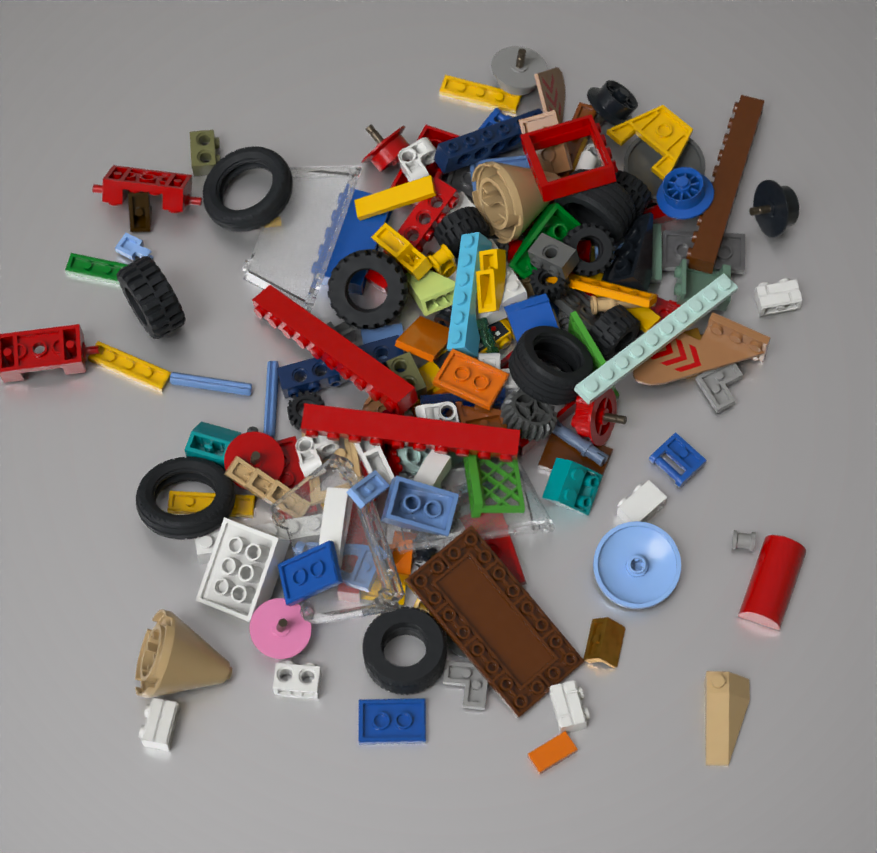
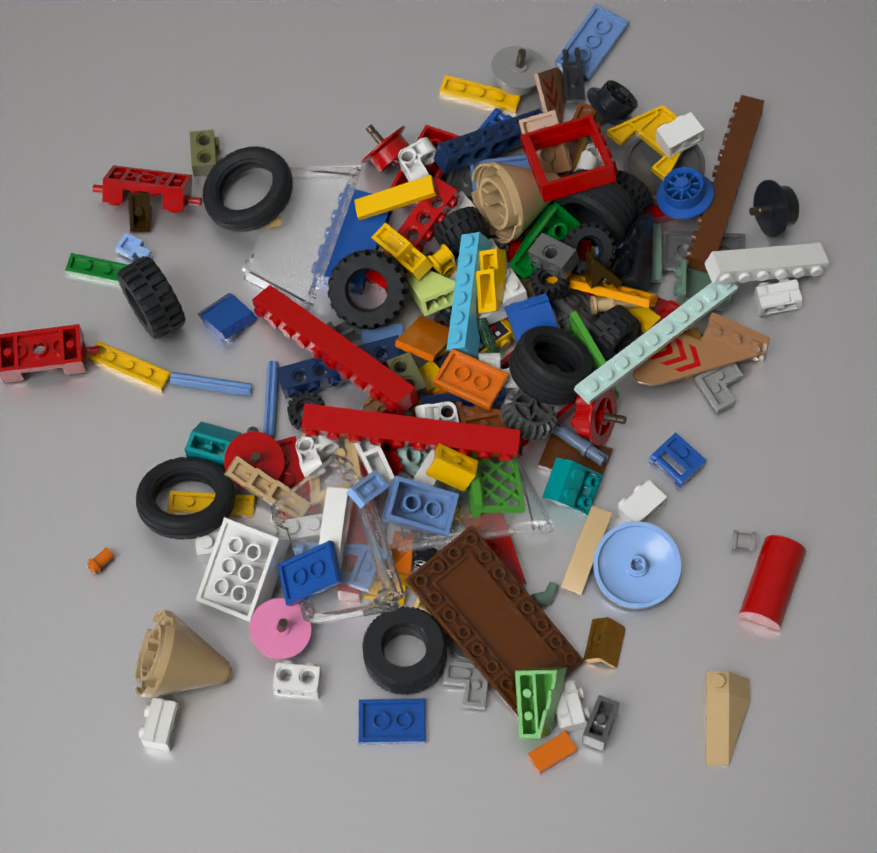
(100, 560): none -> orange pin
(227, 317): none -> blue slope
(452, 467): none -> yellow panel
(538, 699): none -> bright green wedge
(546, 597): none -> sand green arm
(573, 77): none -> black hinge
(583, 556): none -> tan slope
(595, 38): none -> medium blue tile
(596, 270): none -> dark brown slope
(600, 722): none -> dark grey brick
(679, 134): none -> white brick
(766, 263): none -> white brick

